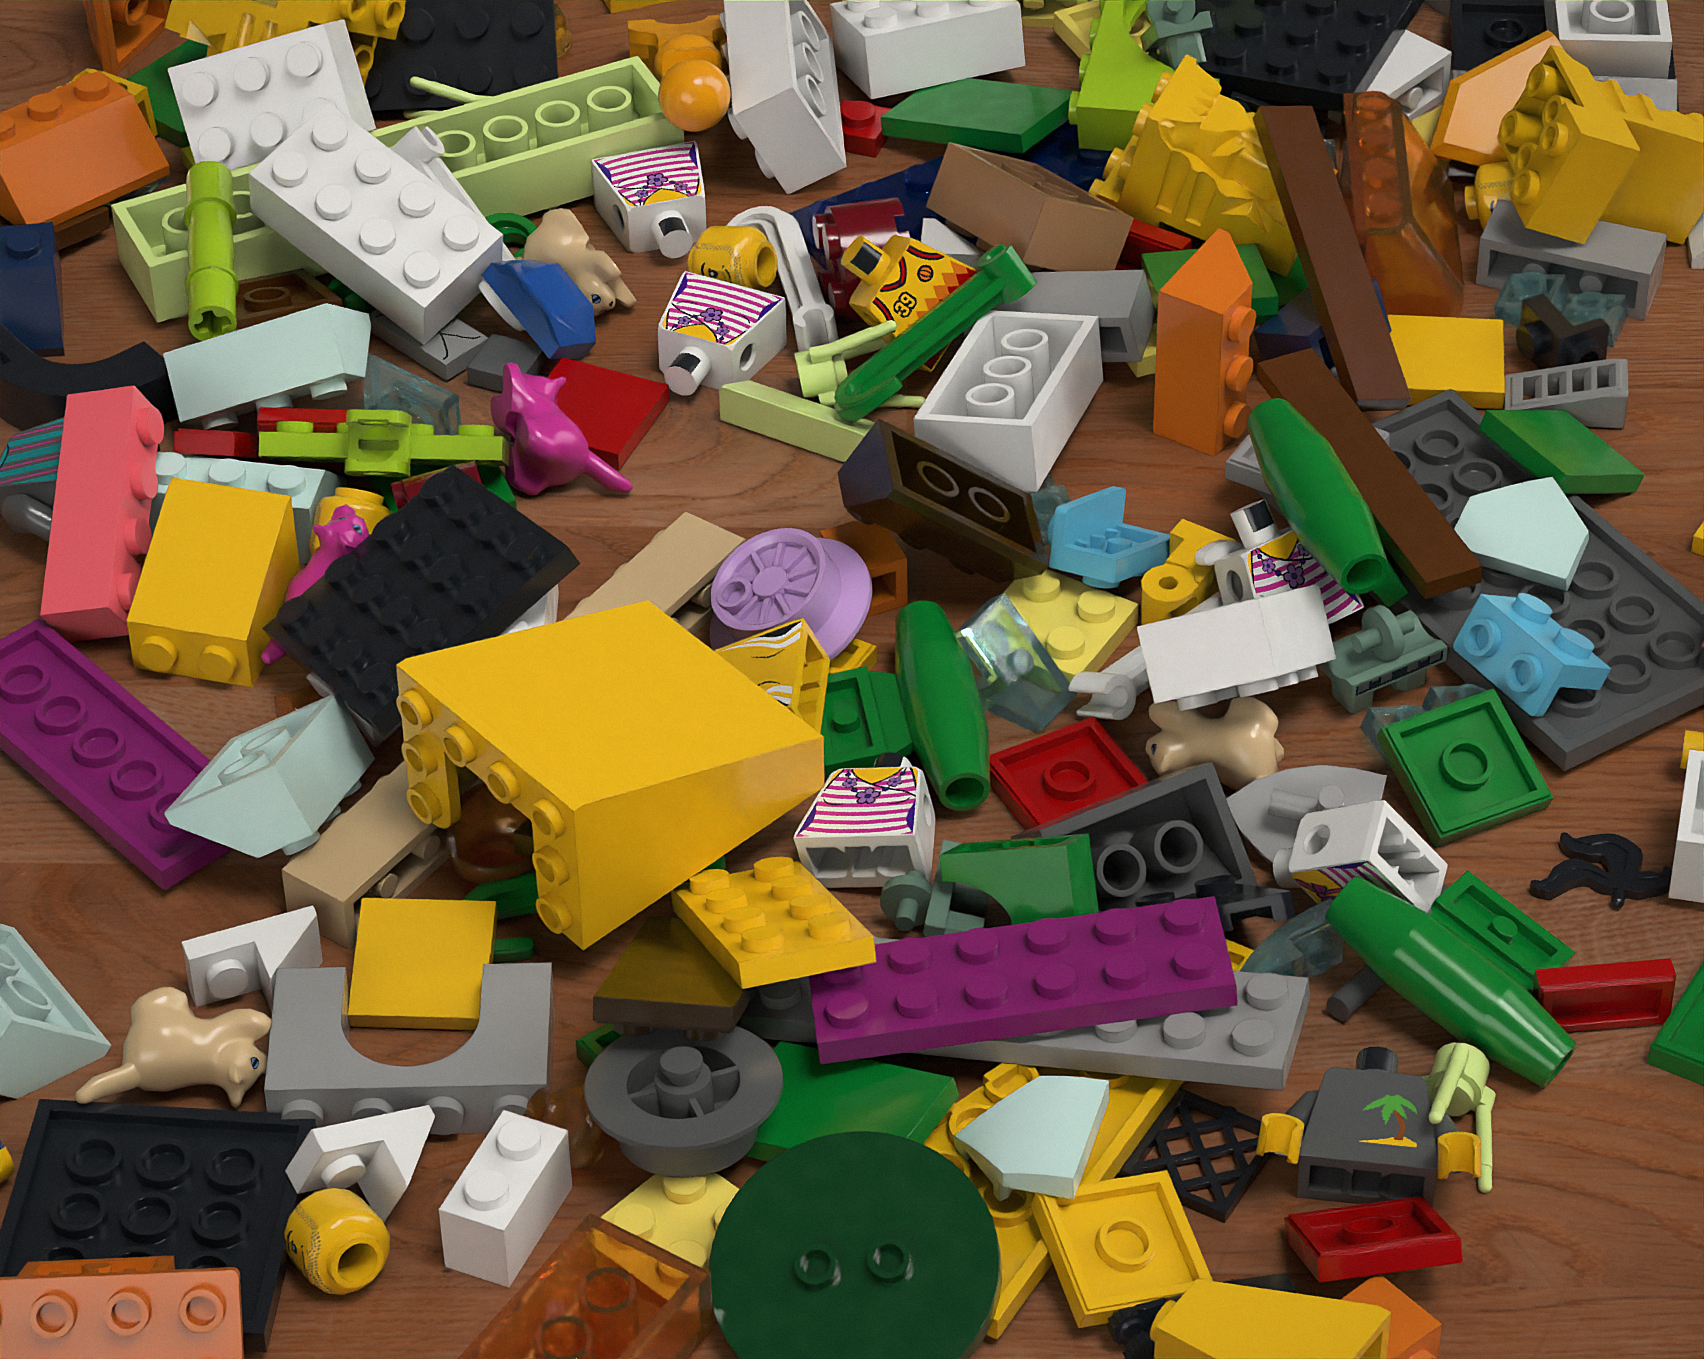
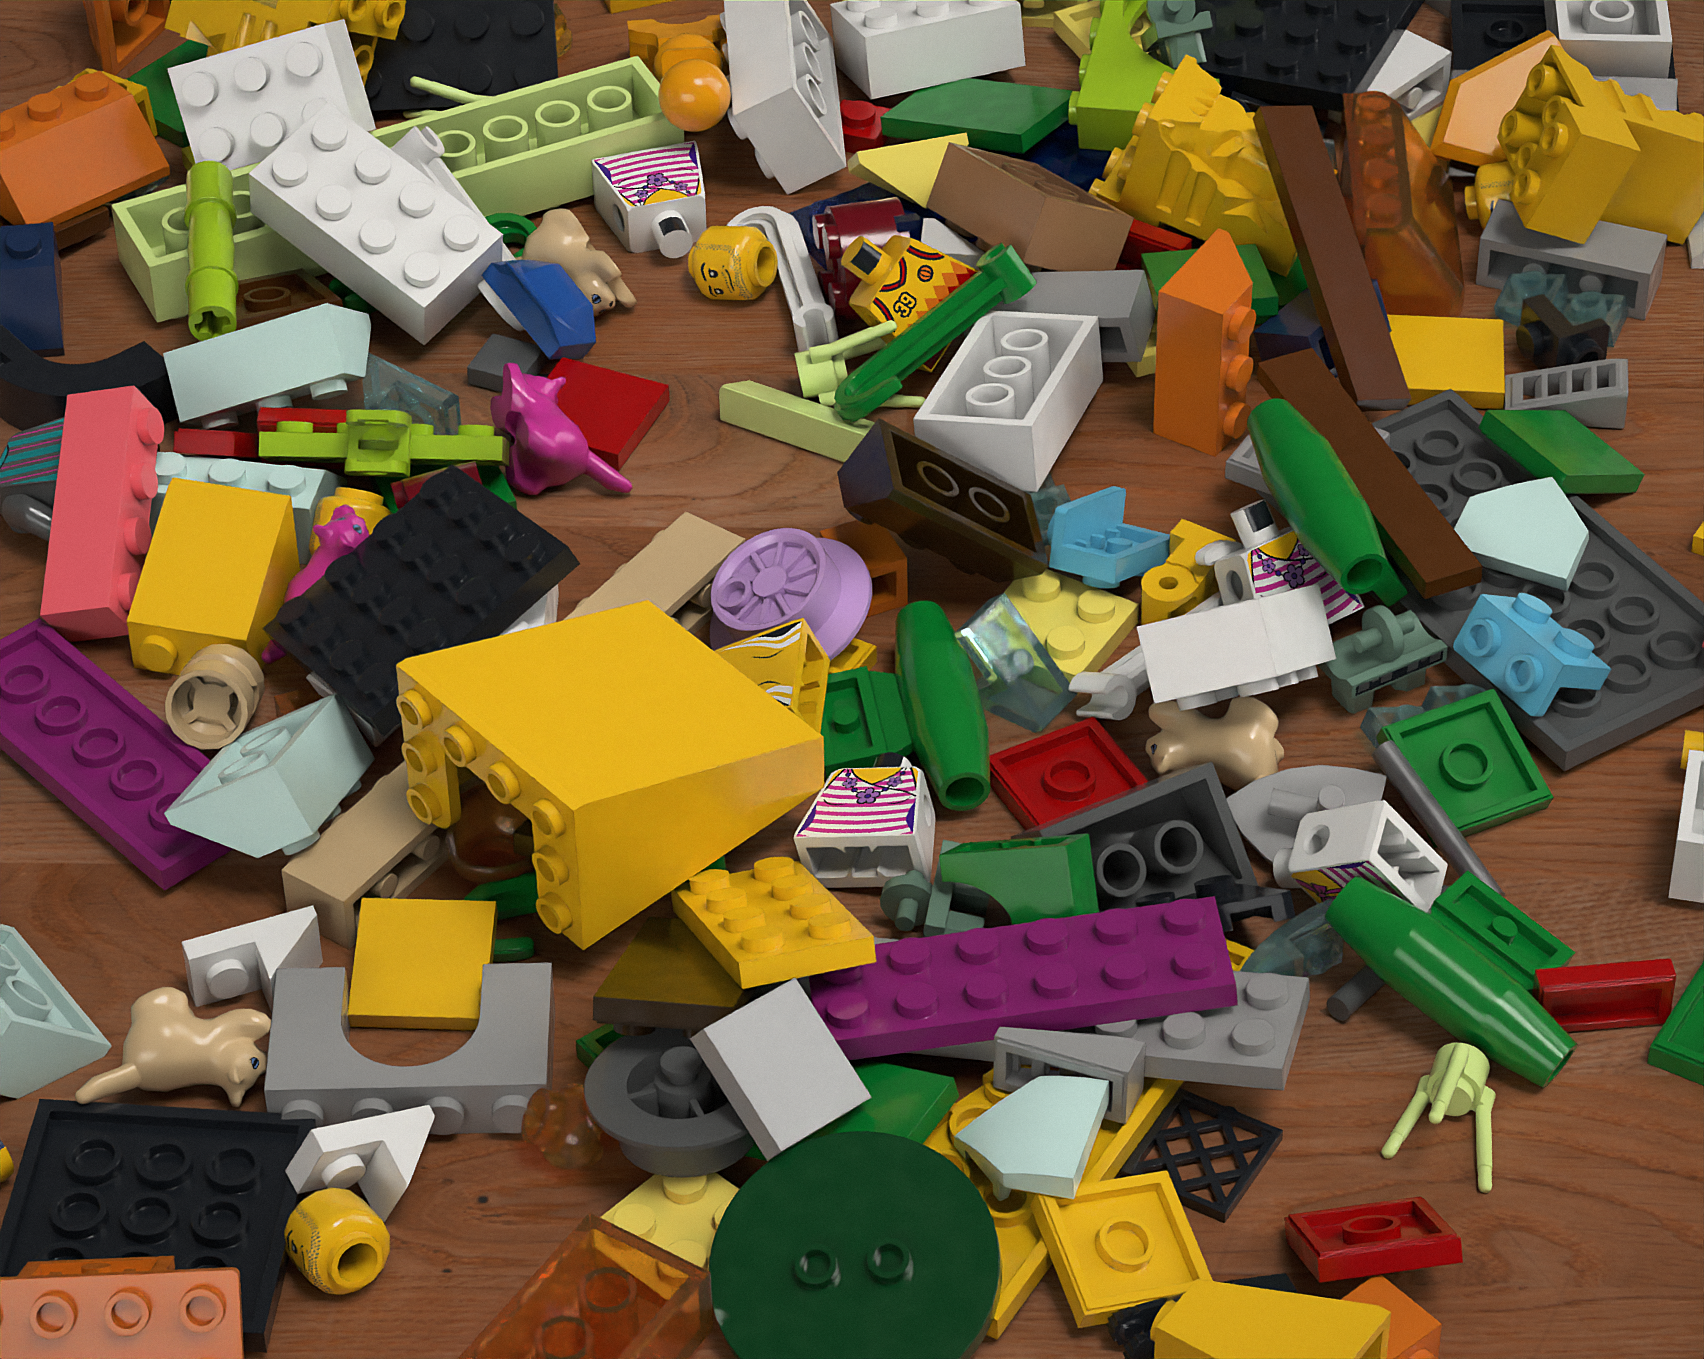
(214, 696): none -> tan wheel
(443, 354): light grey tile -> none
(505, 1198): white brick -> none
(718, 333): white torso -> none
(780, 1068): none -> tile
(905, 168): none -> light yellow slope
(1076, 1055): none -> light grey slope
(1369, 1136): dark grey torso -> none
(1431, 814): none -> flat silver bar
(1623, 868): black piece -> none

